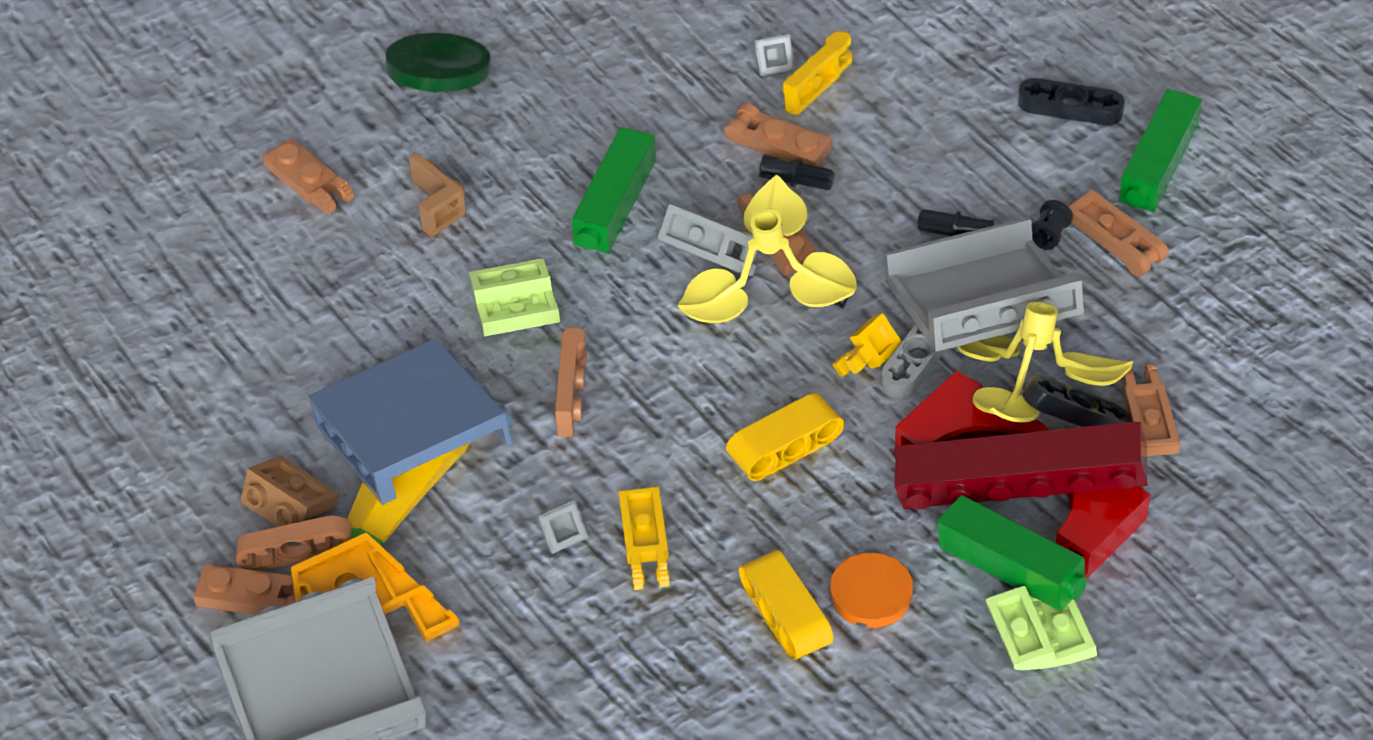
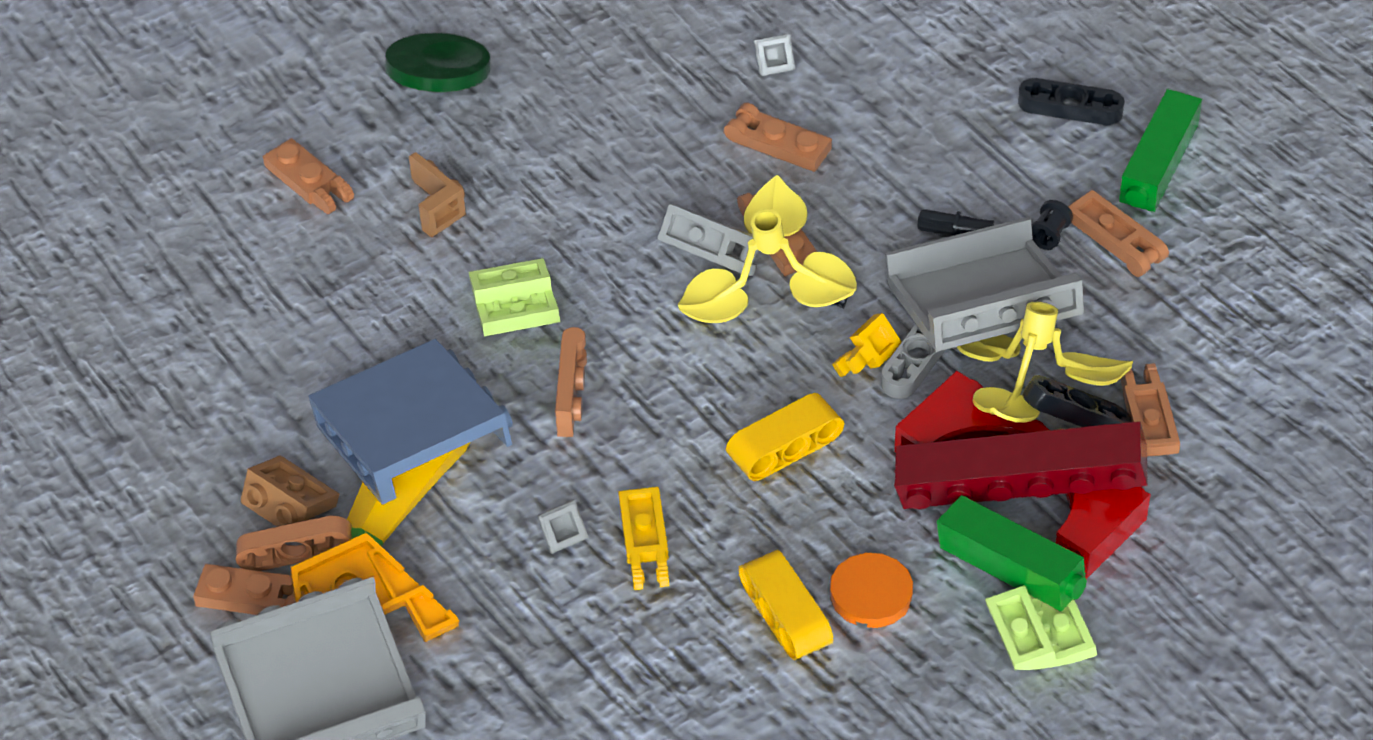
(614, 190): green brick -> none
(796, 172): black axle -> none
(817, 73): yellow hinge -> none

